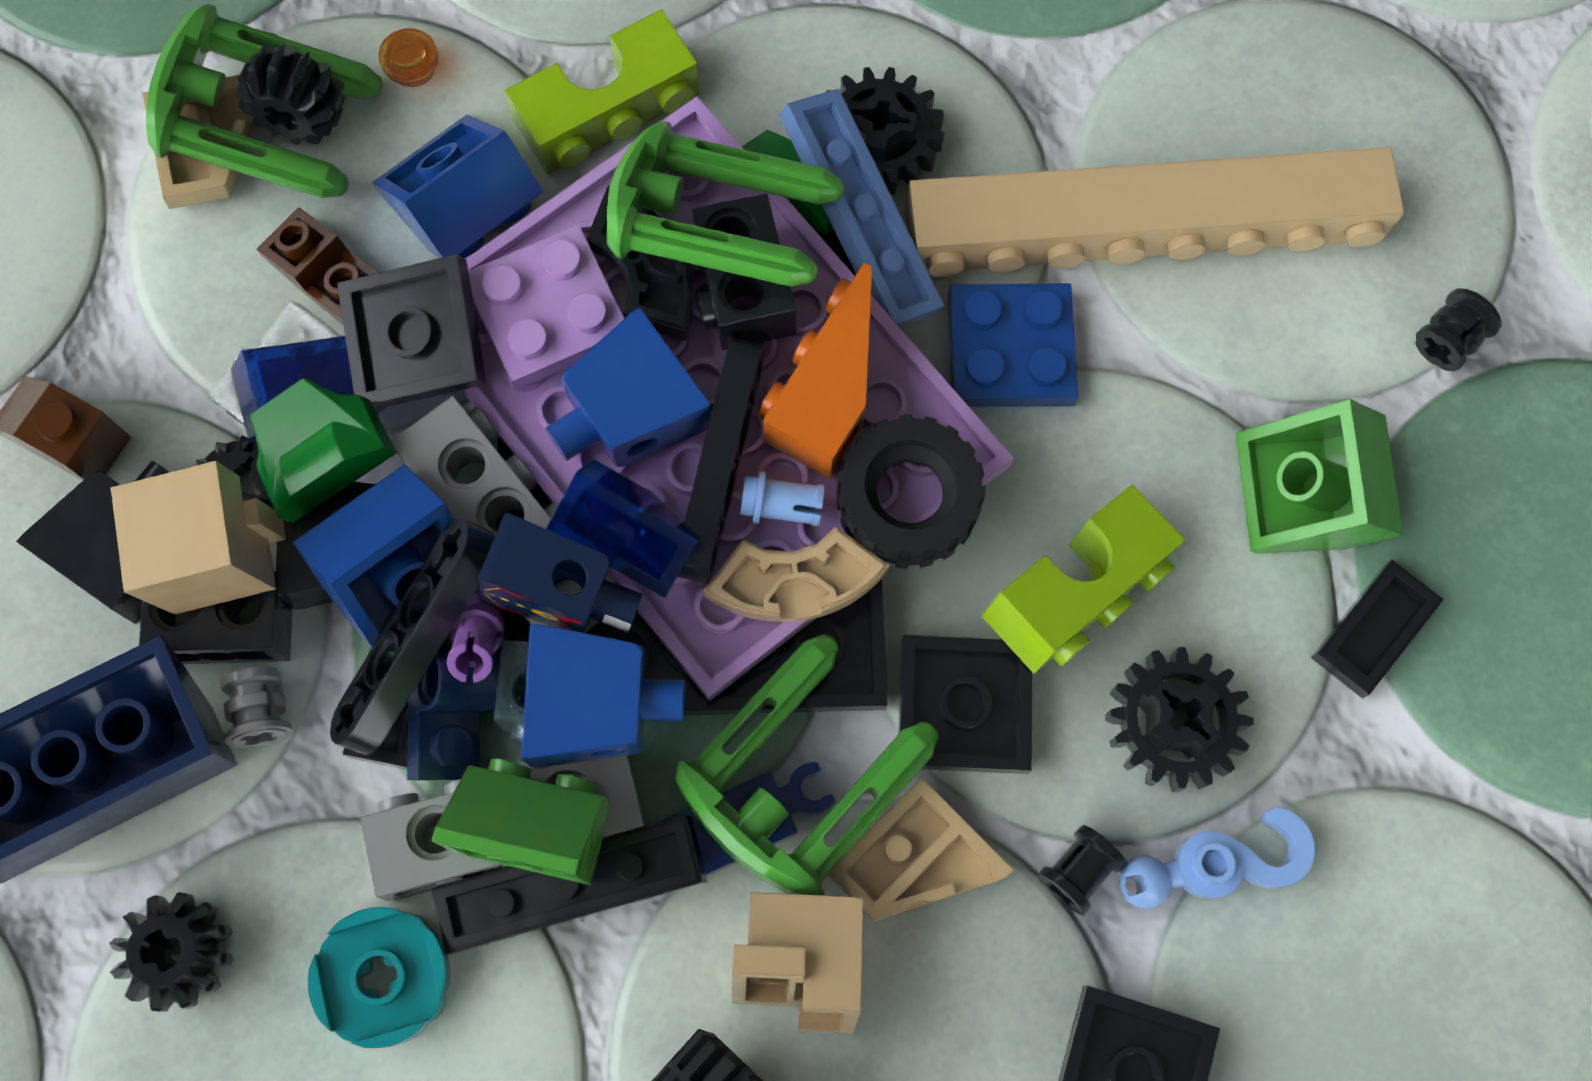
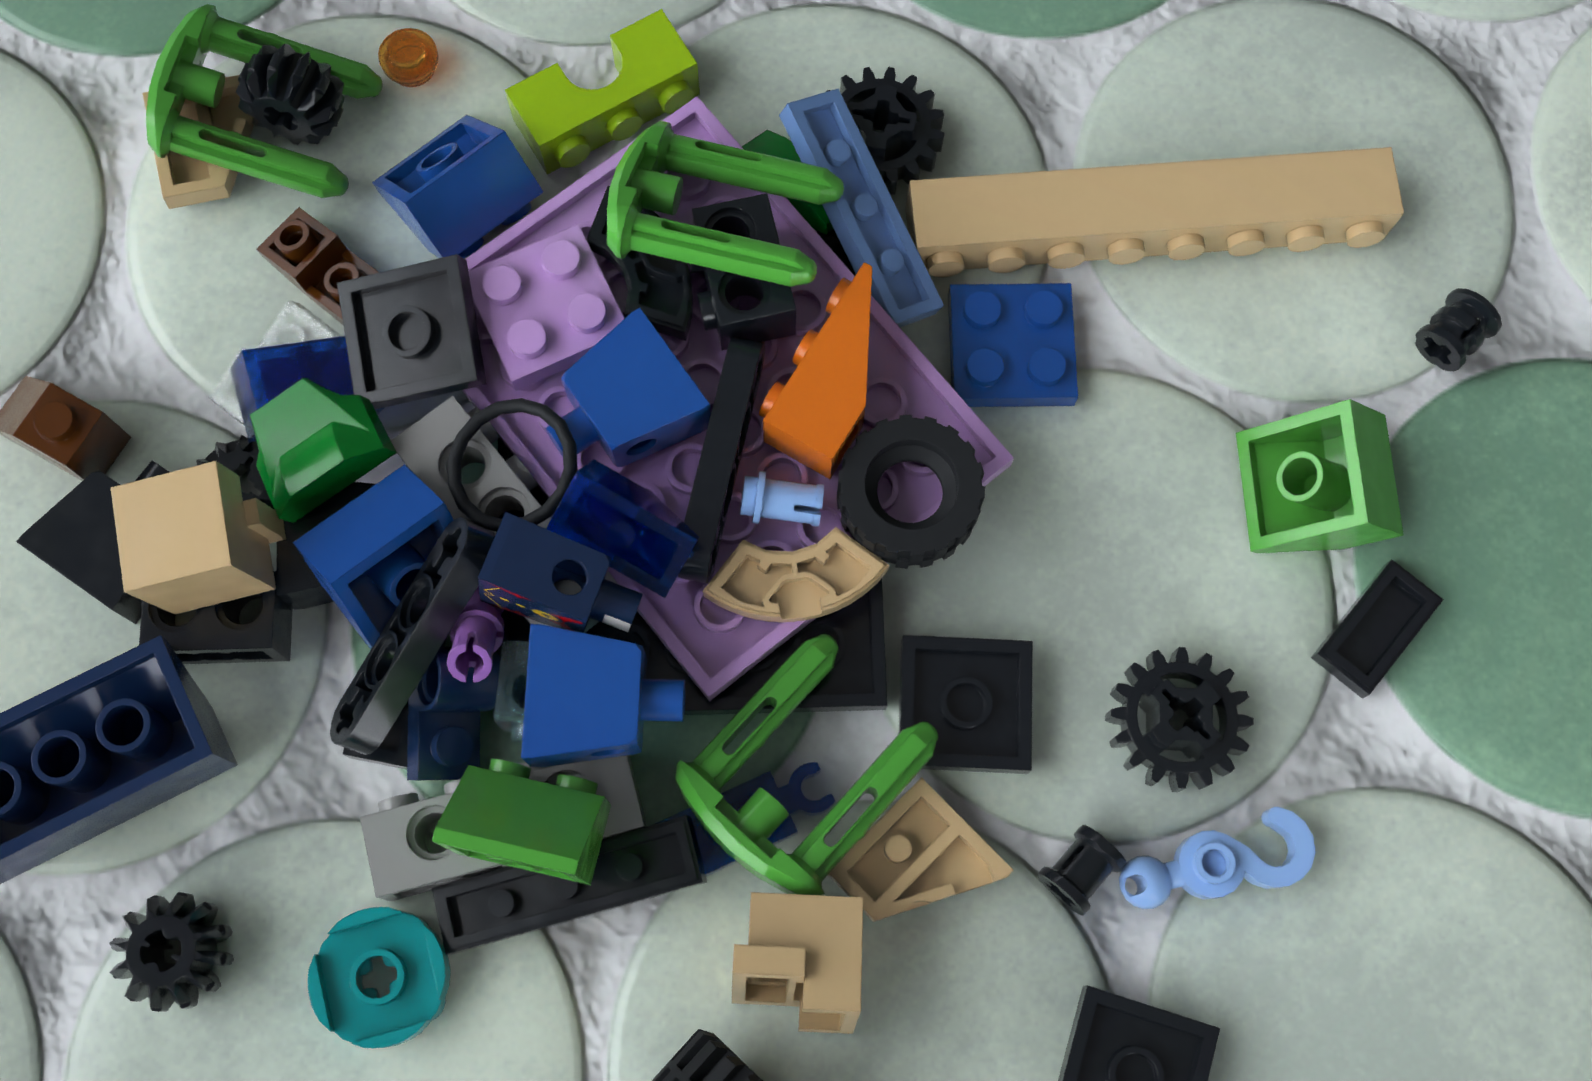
(254, 707): light grey bush -> none
(470, 429): none -> black piece
(1047, 611): lime arch -> none

